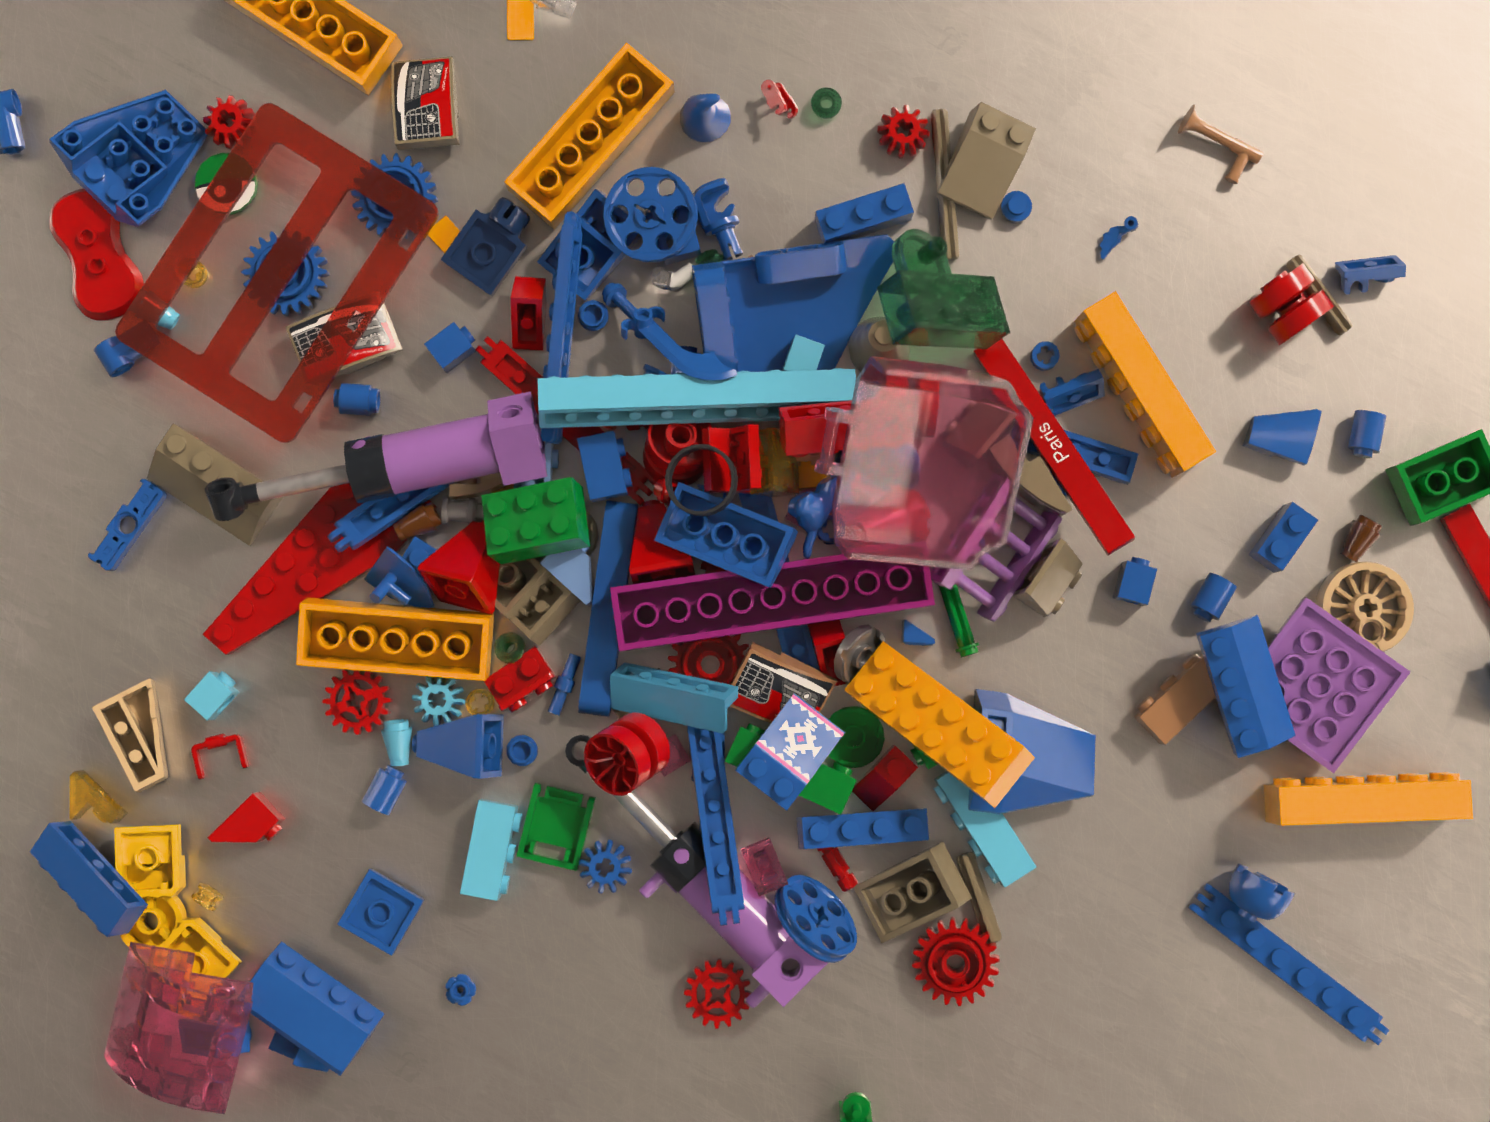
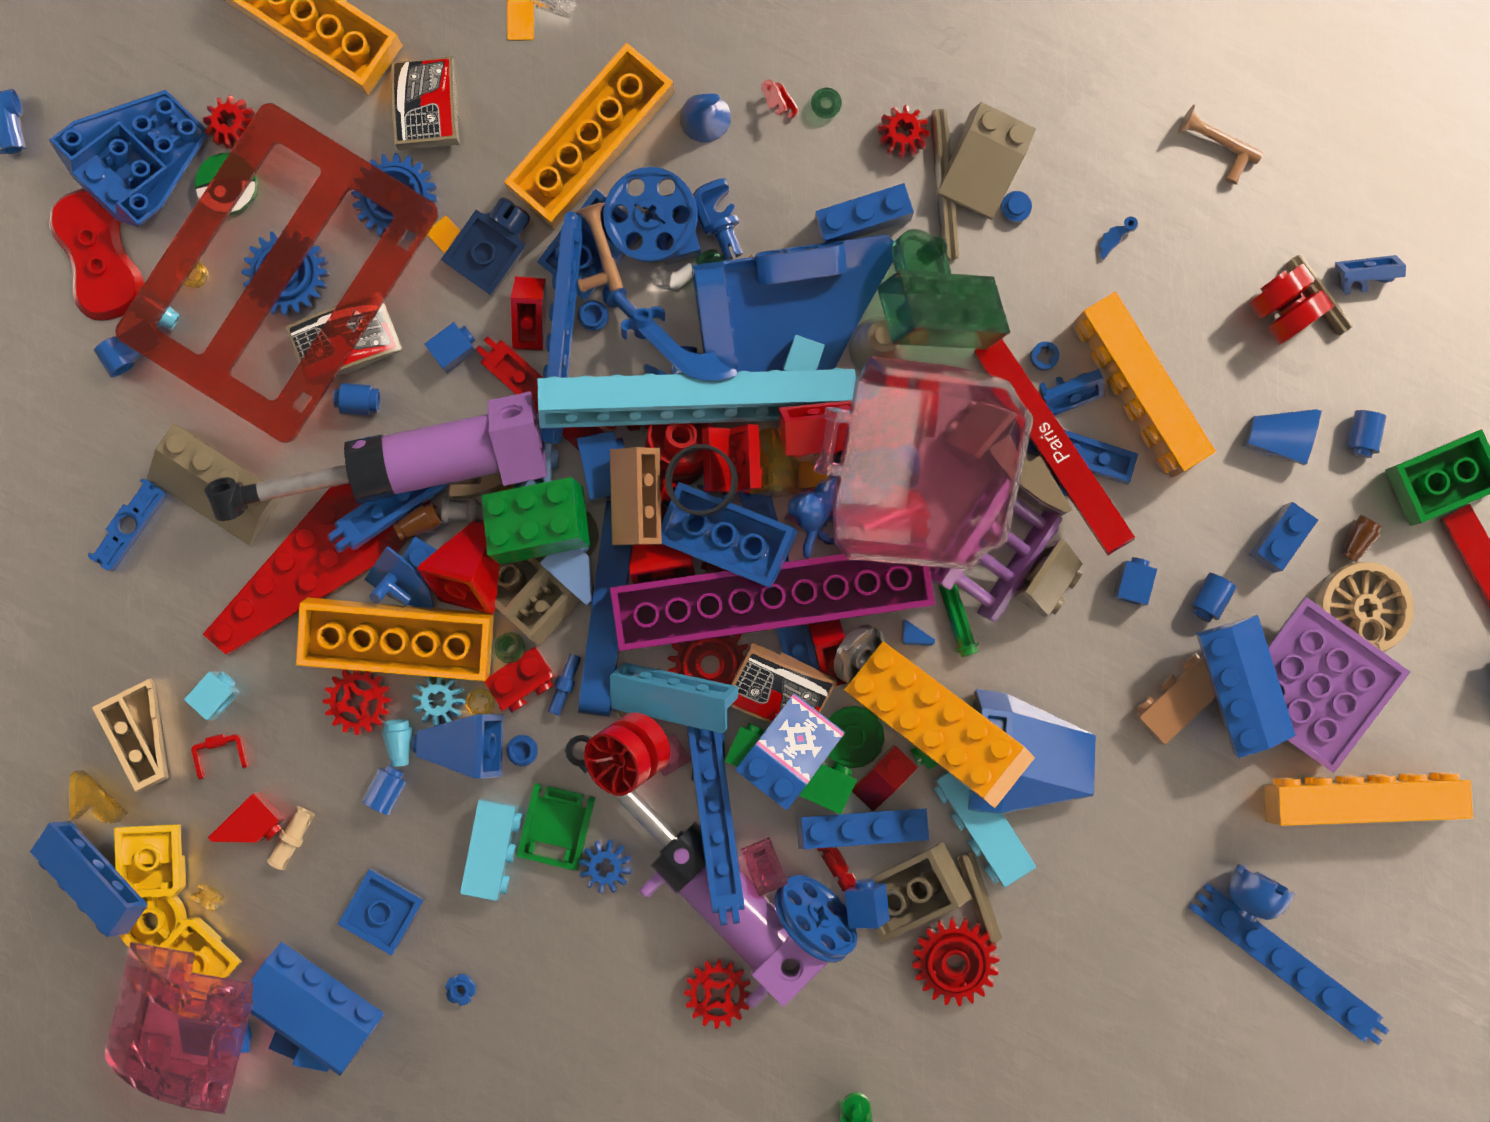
(290, 838): none -> tan pin
(592, 215): none -> medium nougat piece
(635, 496): none -> medium nougat brick
(867, 904): none -> blue brick

